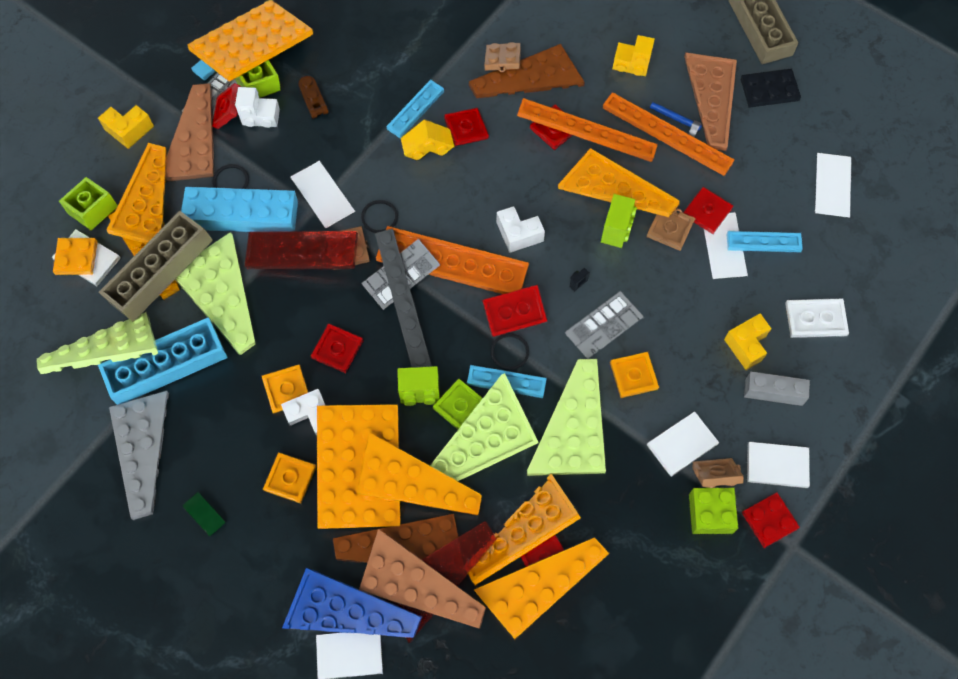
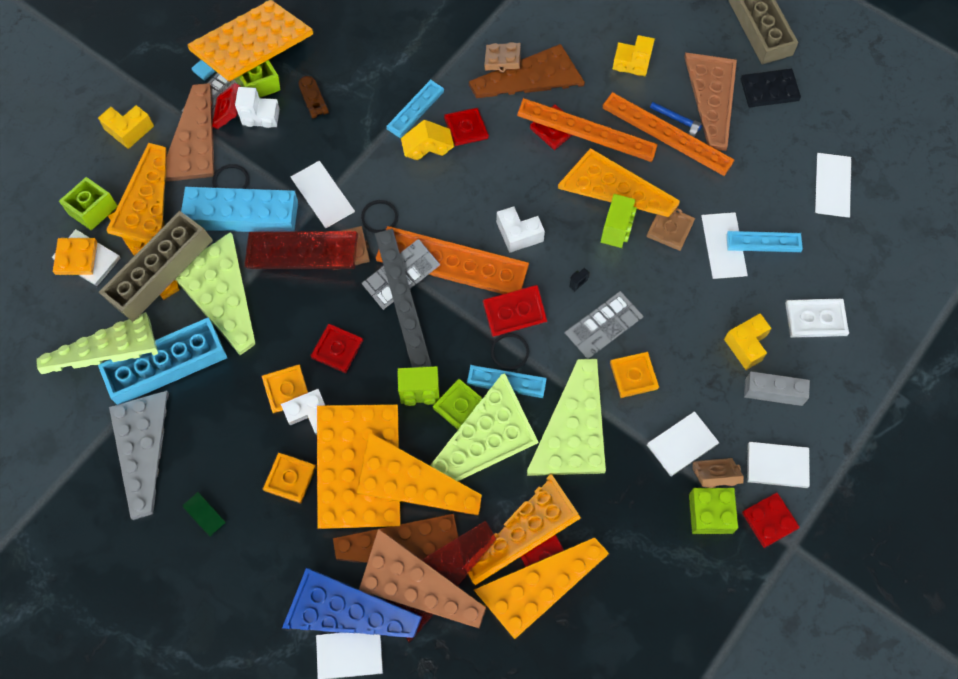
(708, 210): red plate -> none

